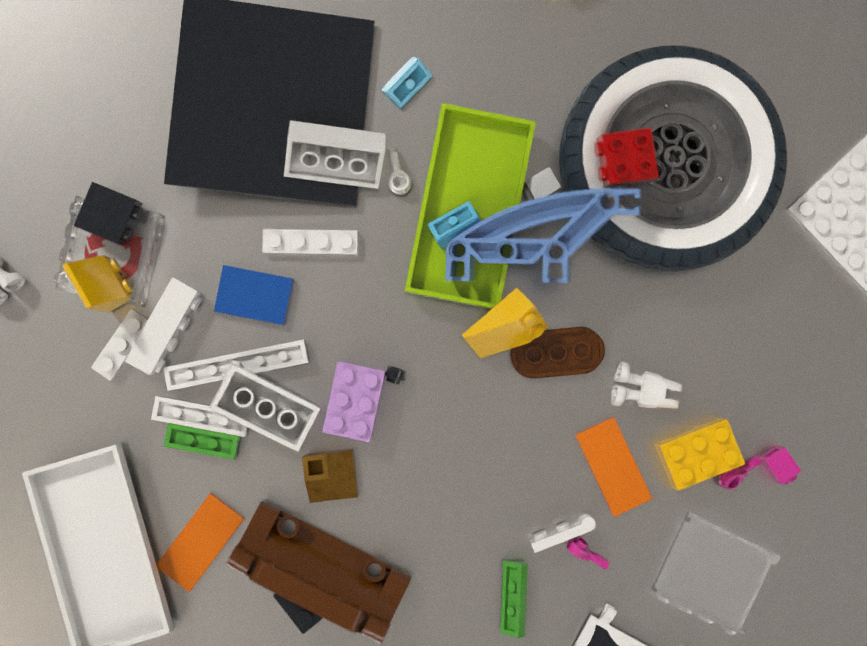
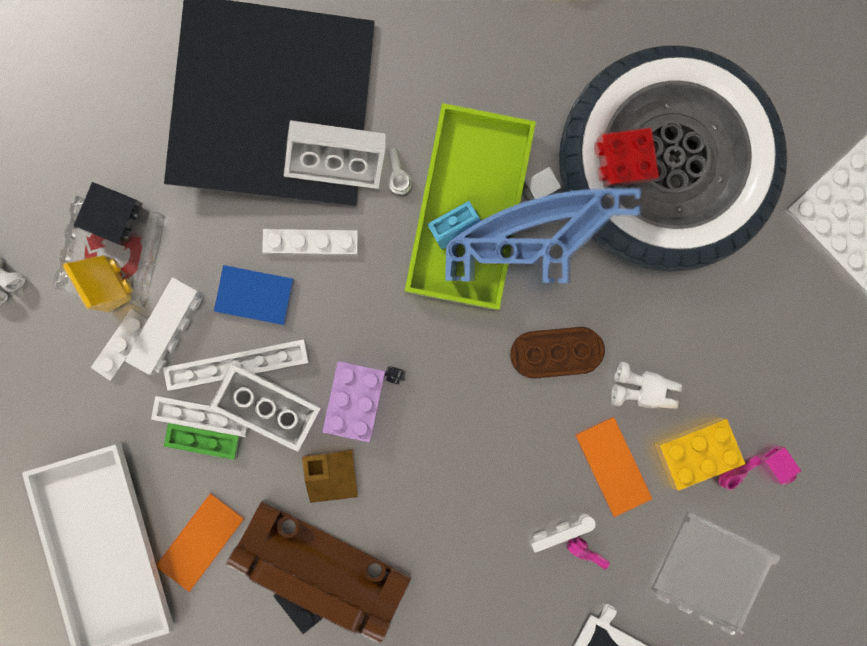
(407, 82): medium azure slope -> none
(506, 326): yellow slope -> none
(514, 598): bright green plate -> none

